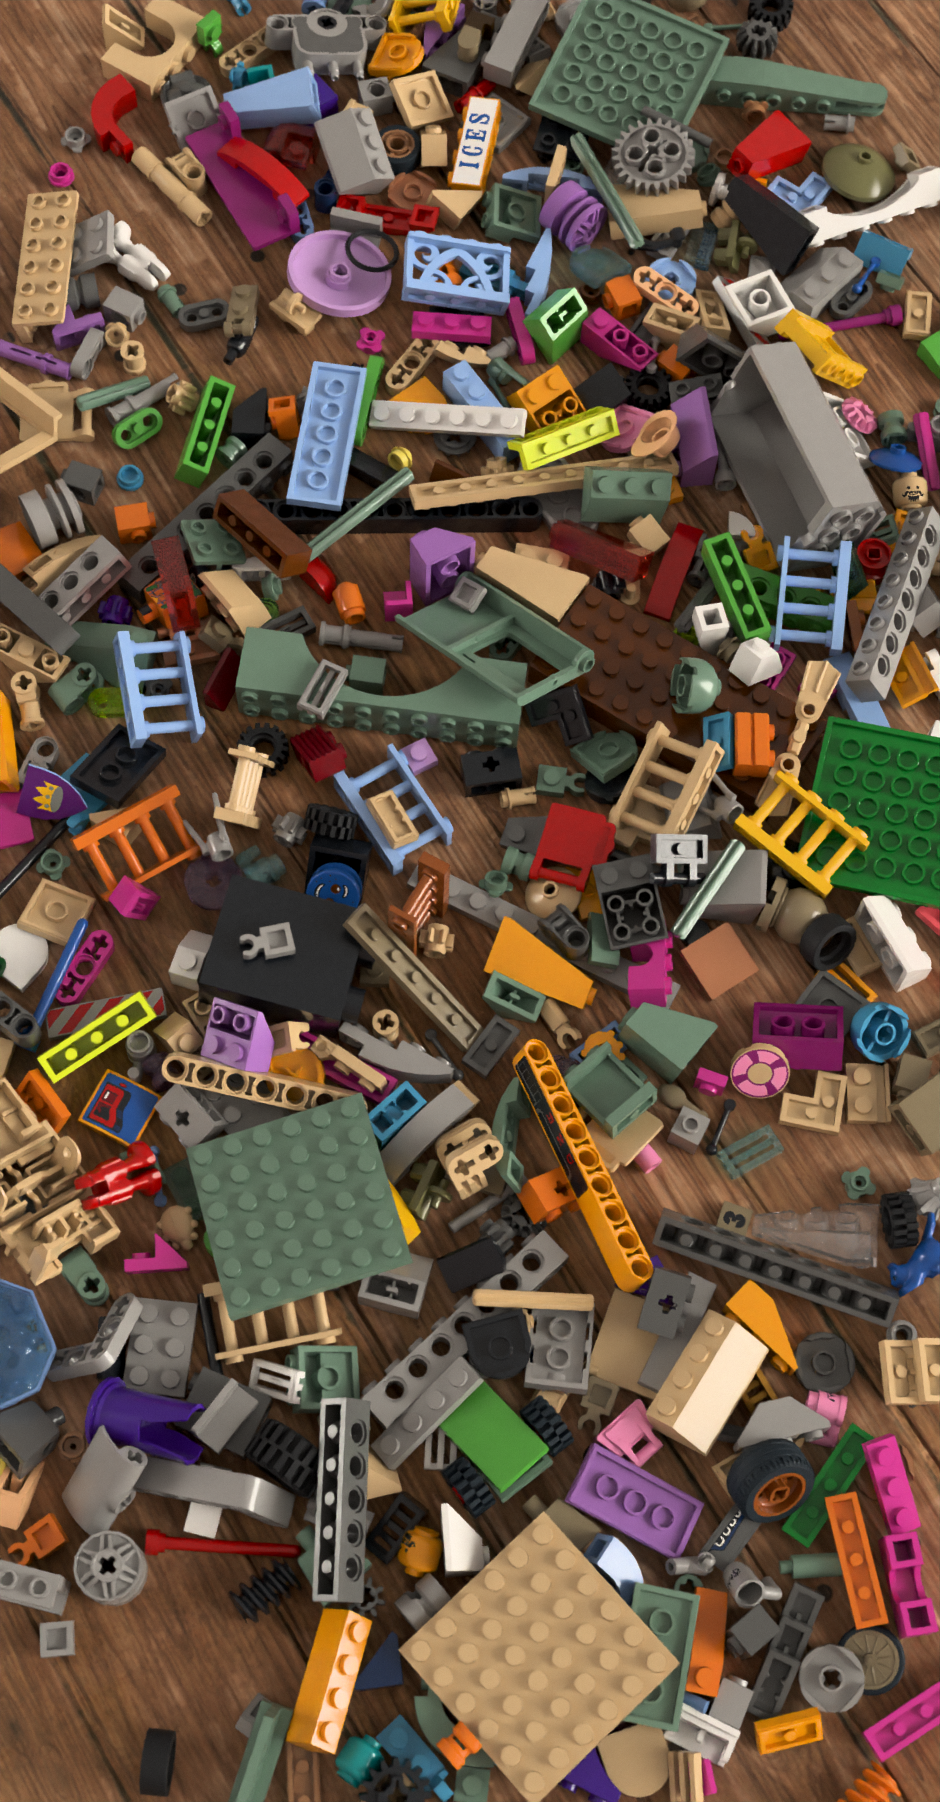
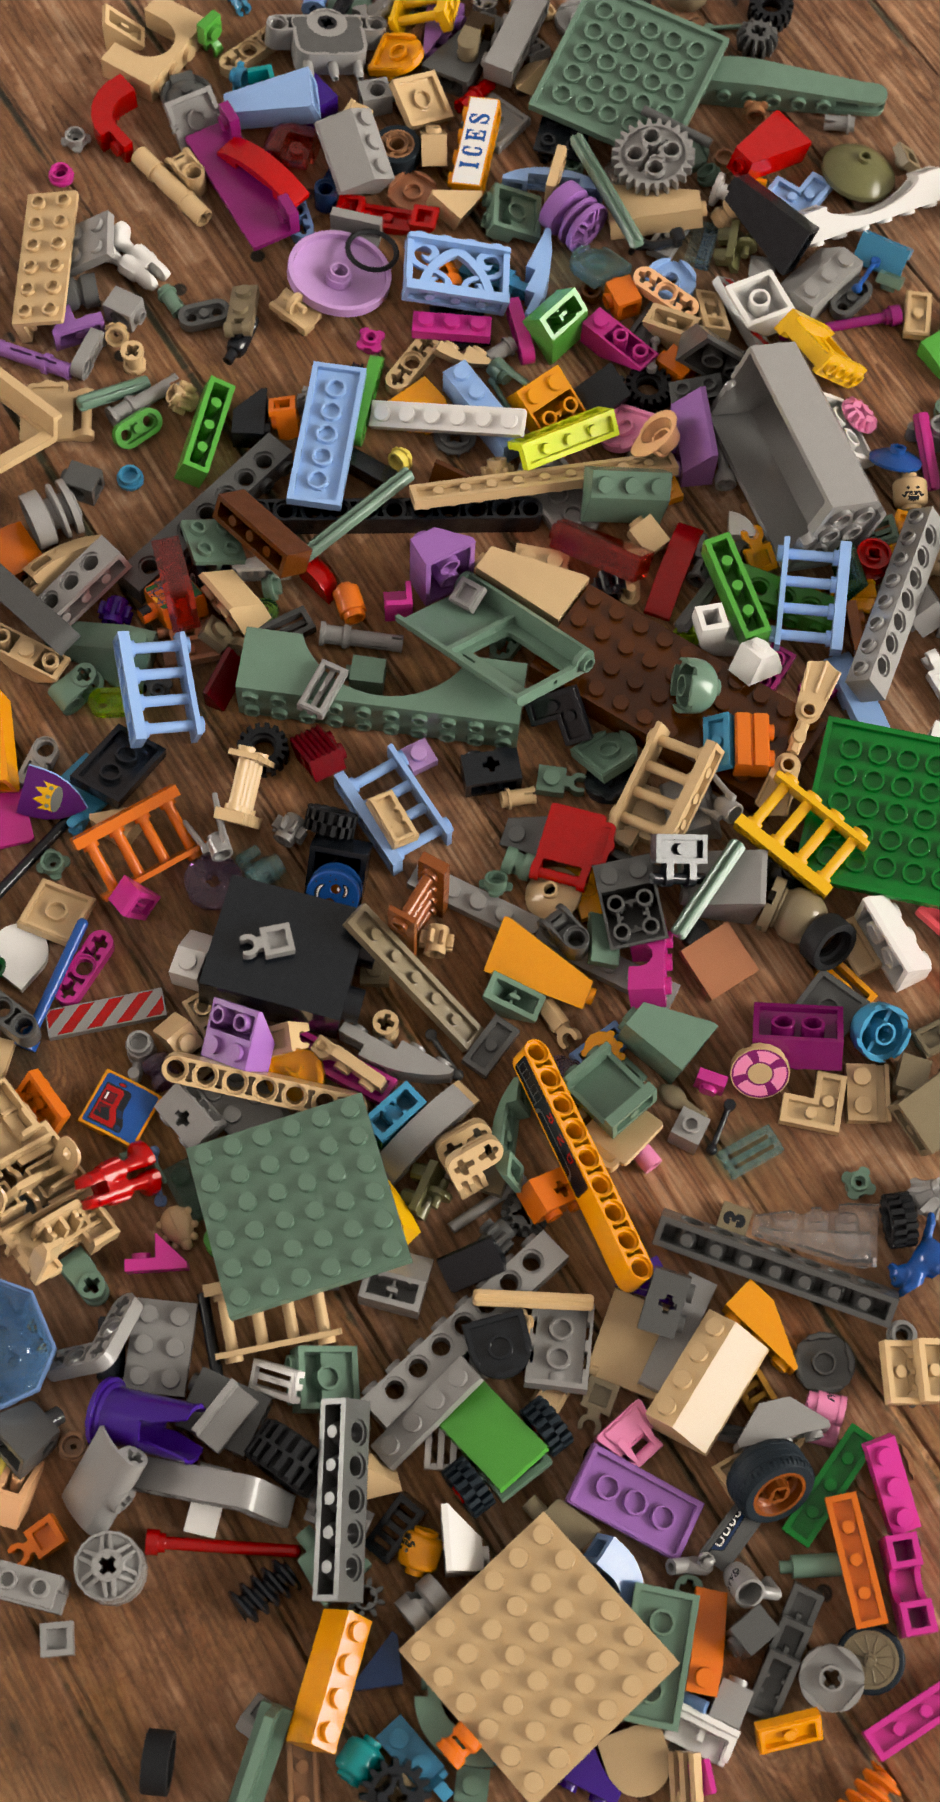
(28, 700): tan connector -> none
(97, 1036): neon yellow brick -> none
(134, 523): orange brick -> none
(231, 451): sand green wheel -> none
(728, 649): dark tan plate -> none
(892, 428): sand green wheel -> none
(912, 677): light orange plate -> none

